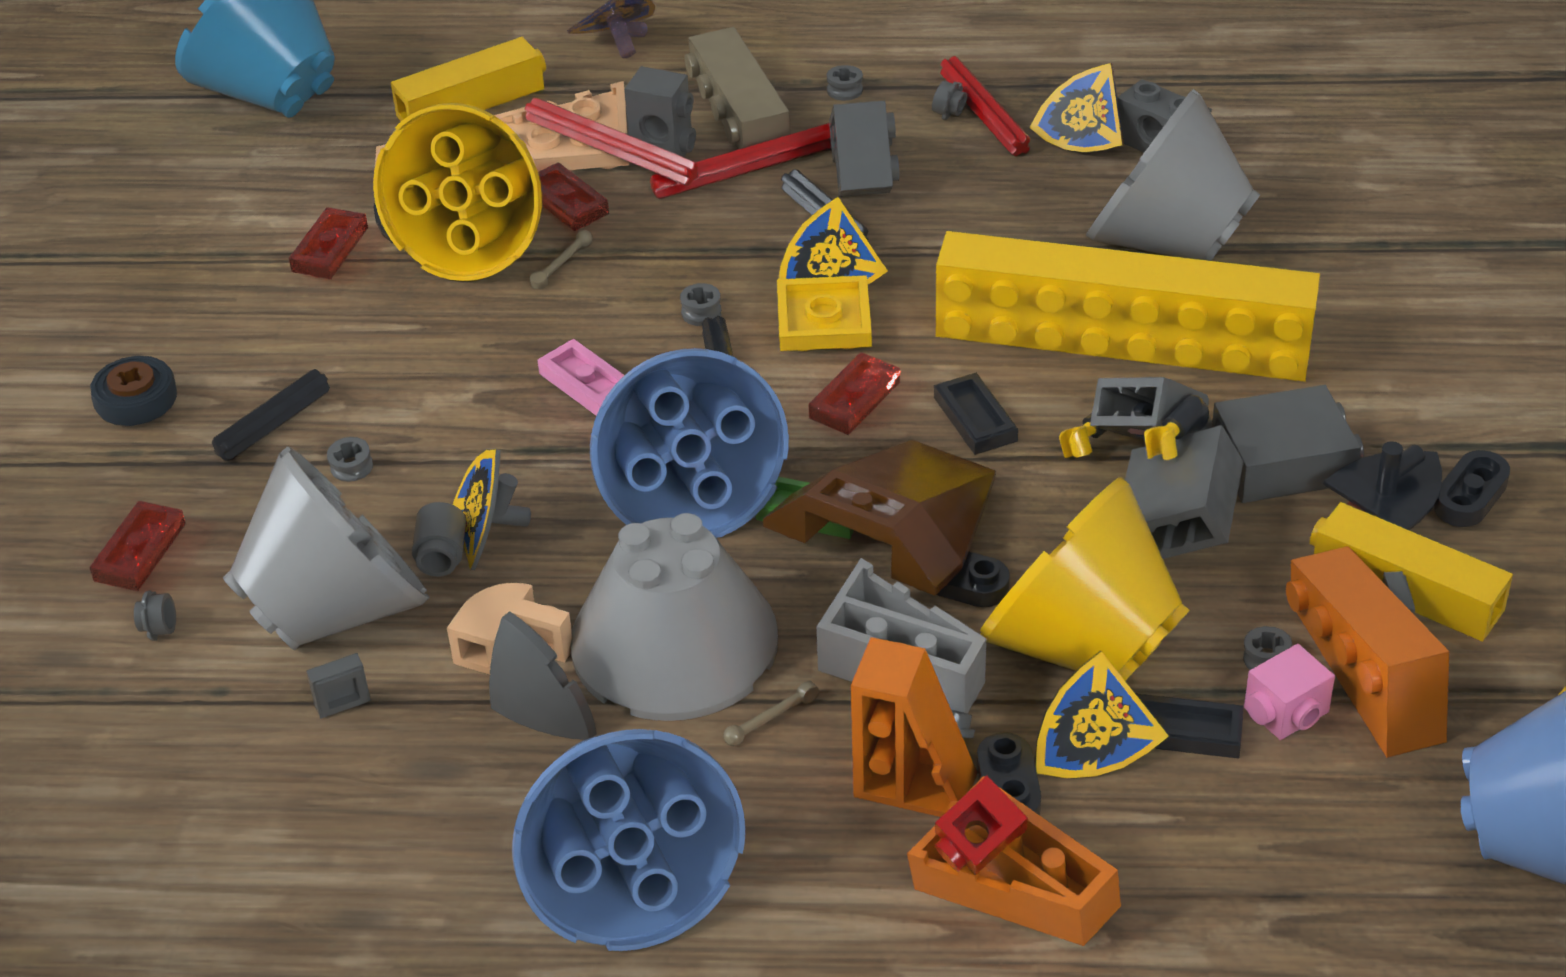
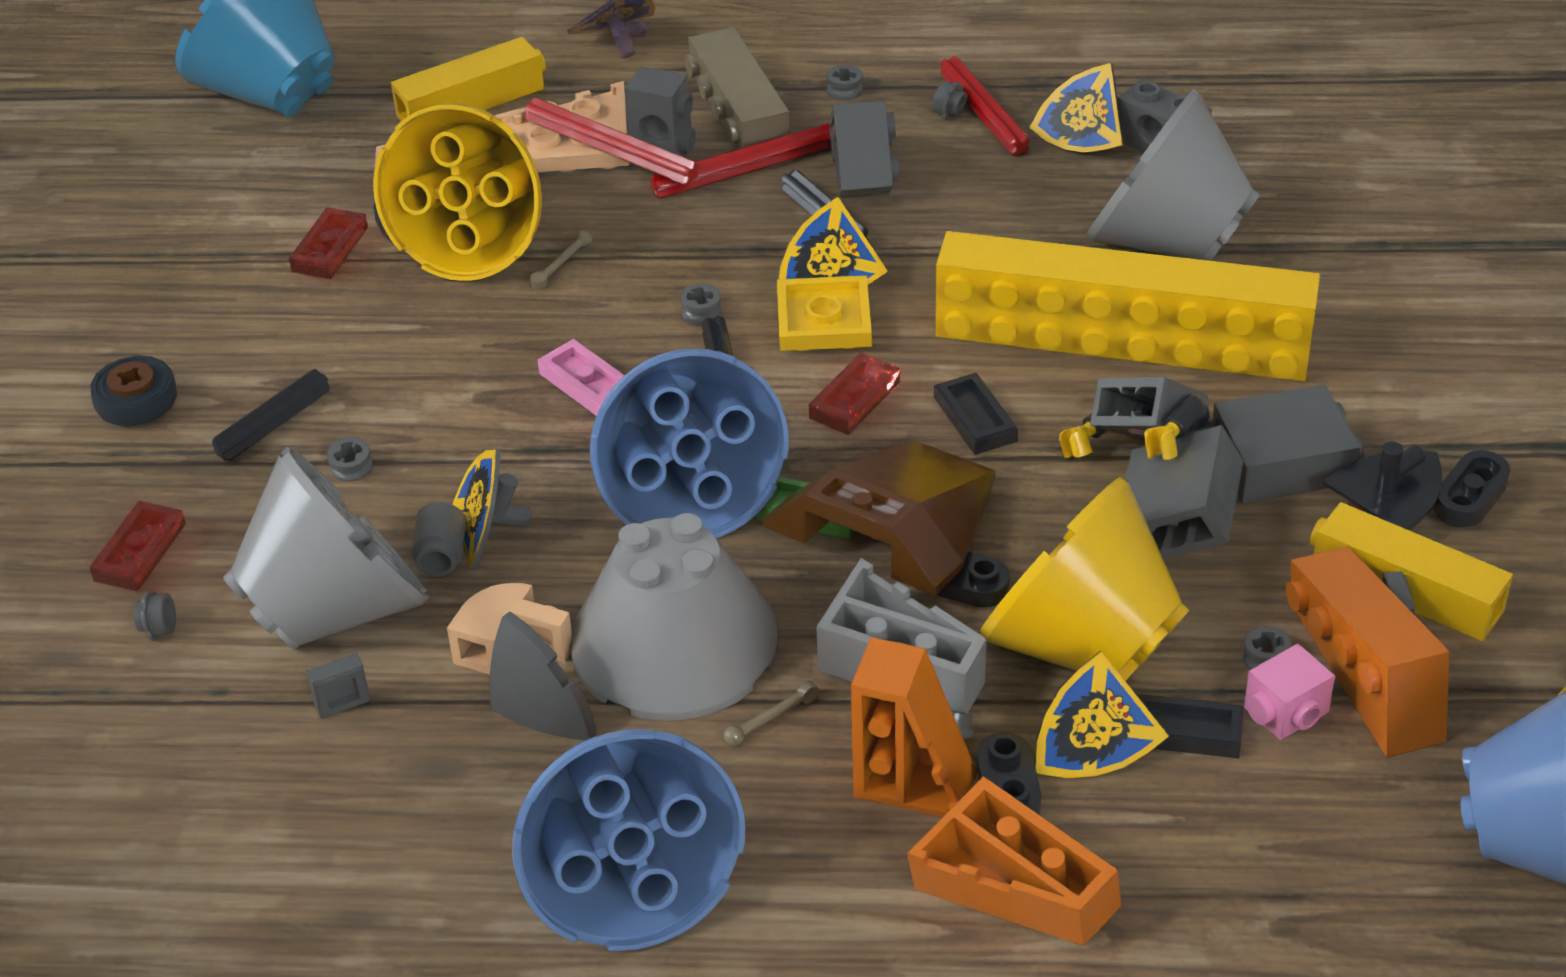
(570, 197): clear red plate -> none
(981, 806): red brick -> none

